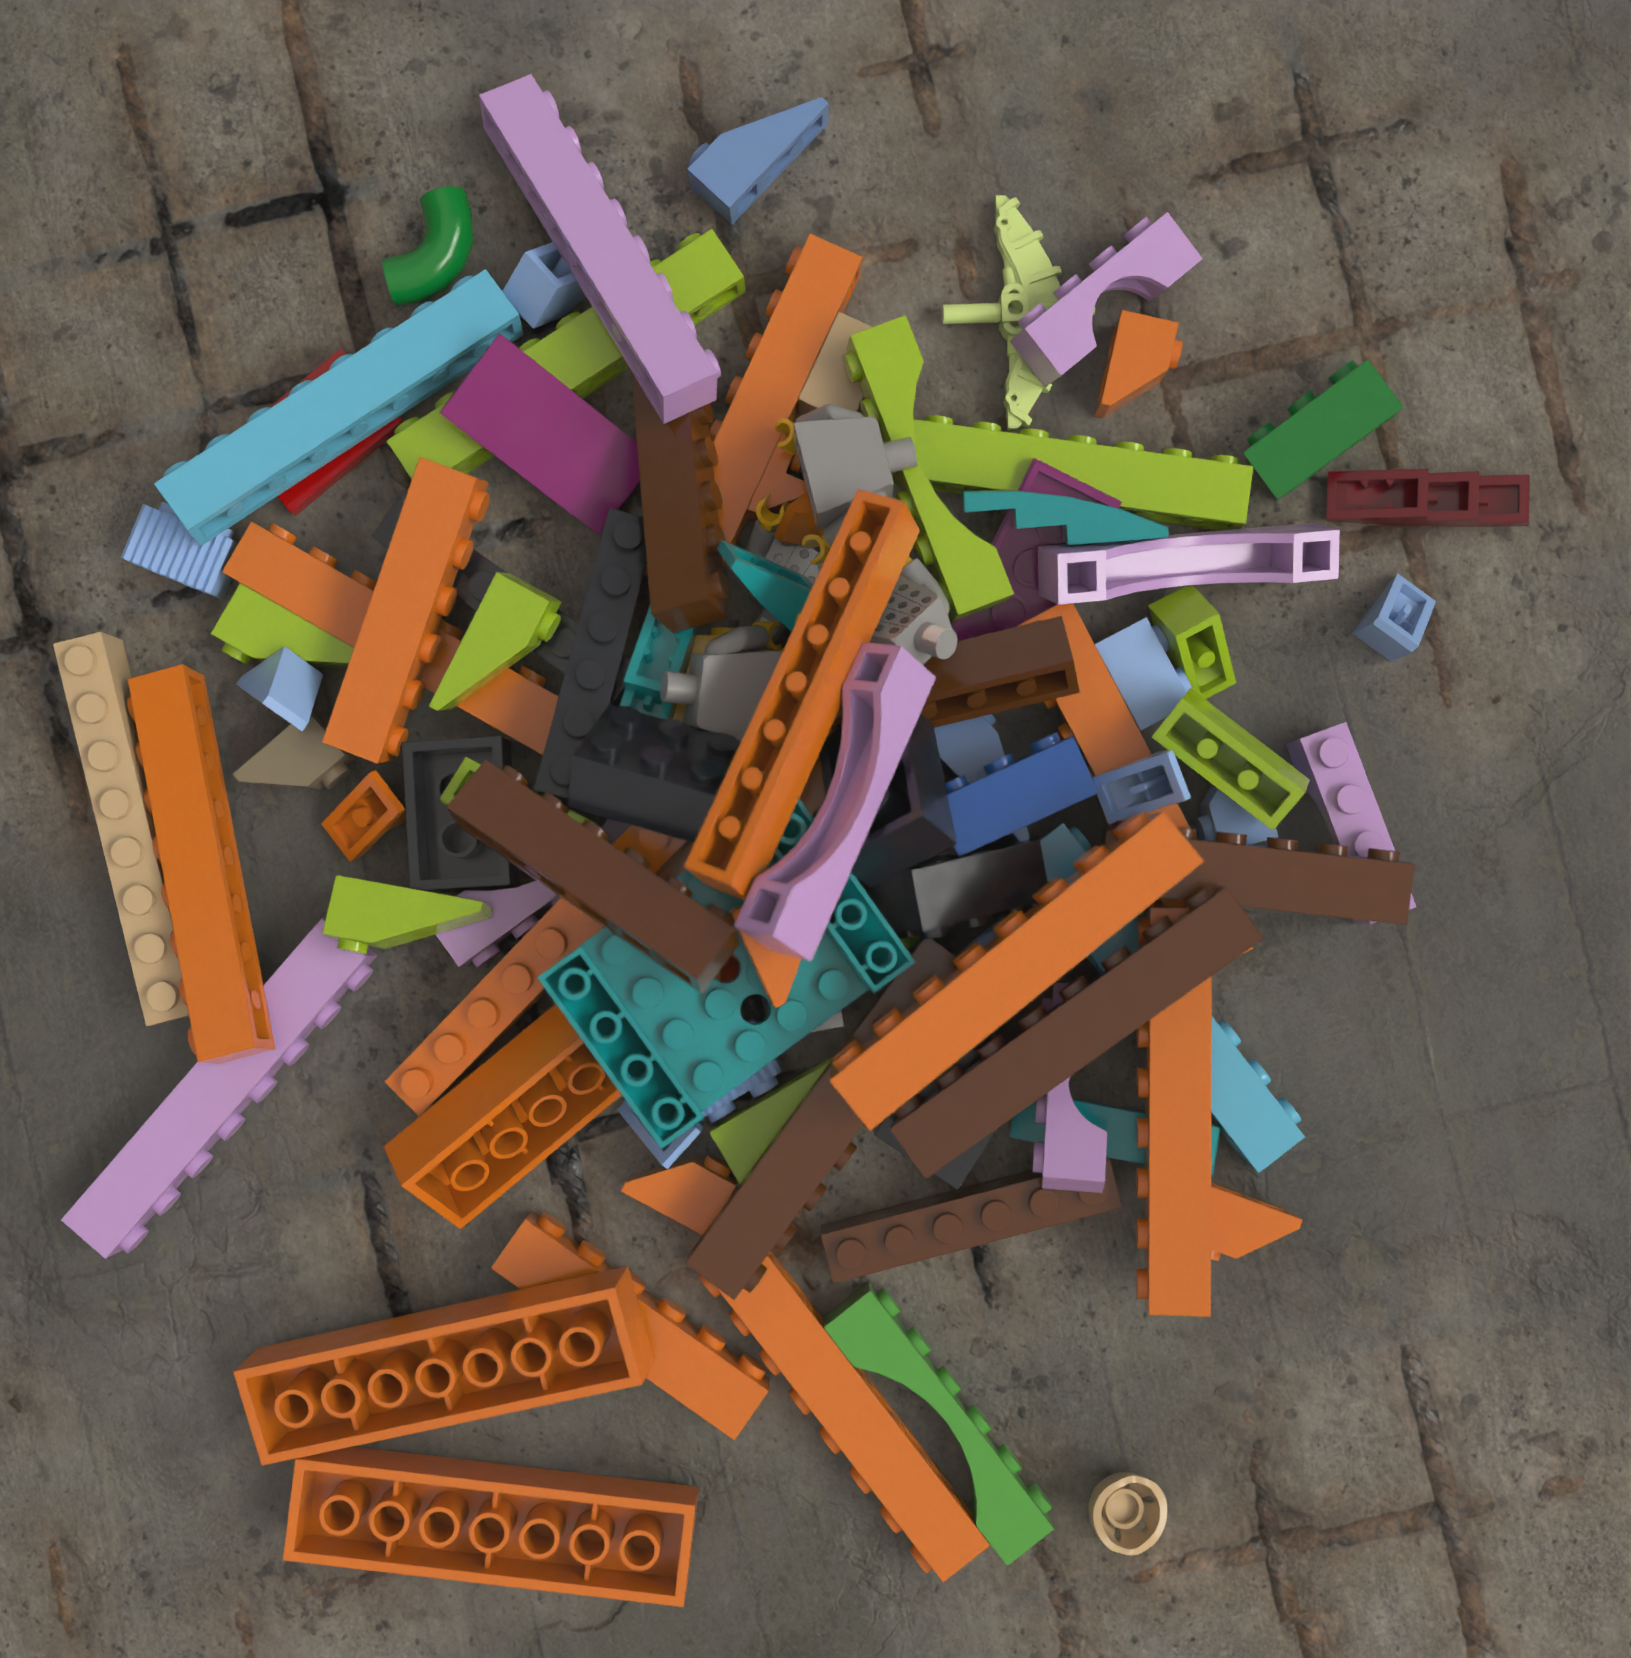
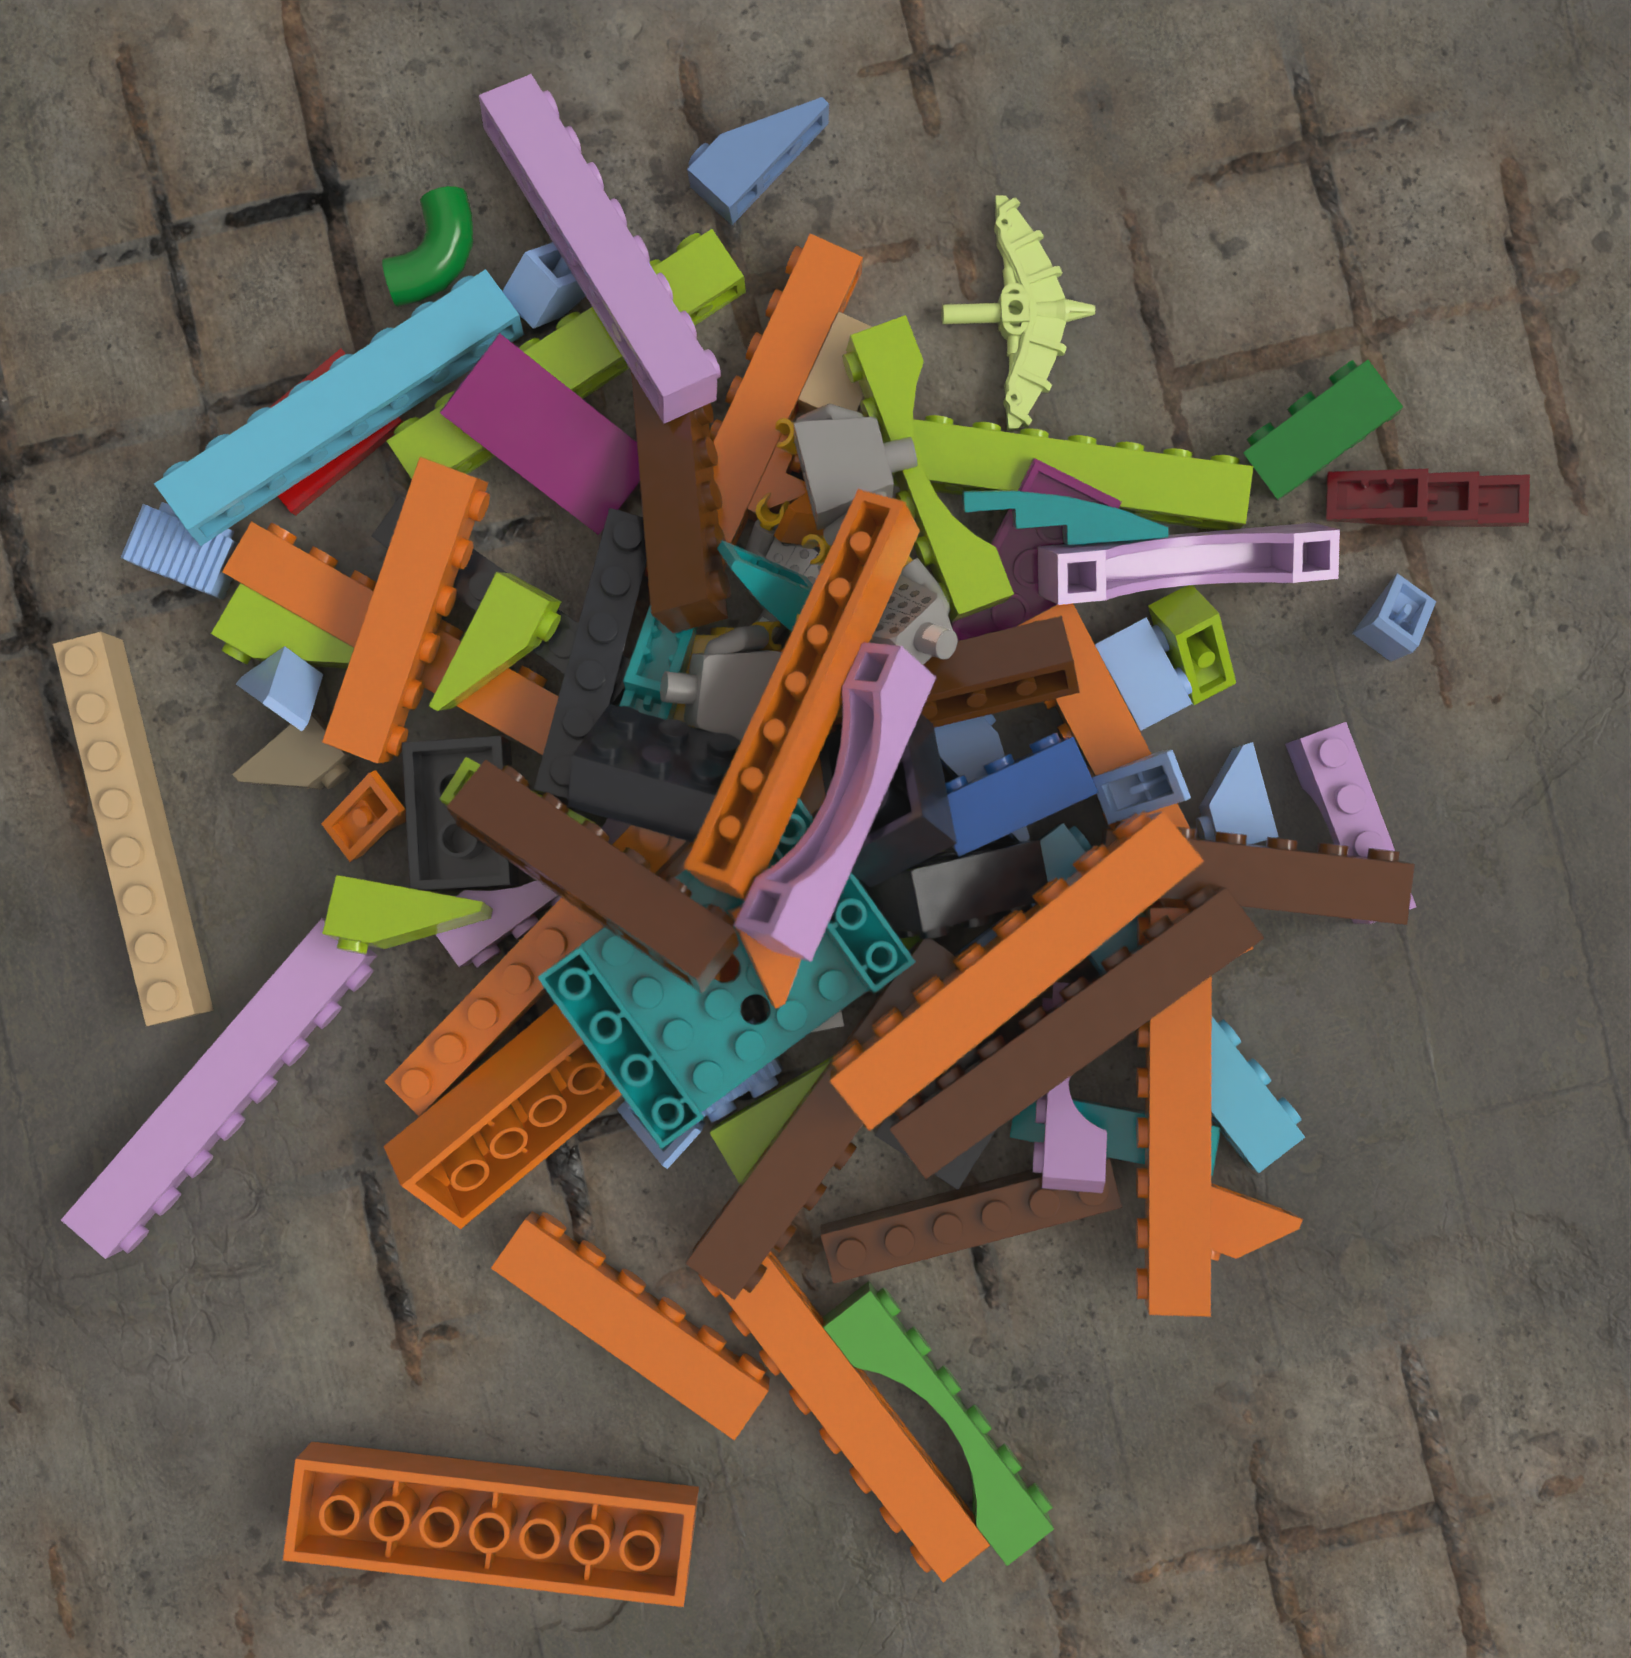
(199, 866): orange brick -> none
(445, 1366): orange brick -> none
(687, 1191): orange slope -> none
(1119, 1504): tan helmet -> none
(1137, 359): orange slope -> none
(1146, 266): lavender arch -> none
(1232, 759): lime brick -> none

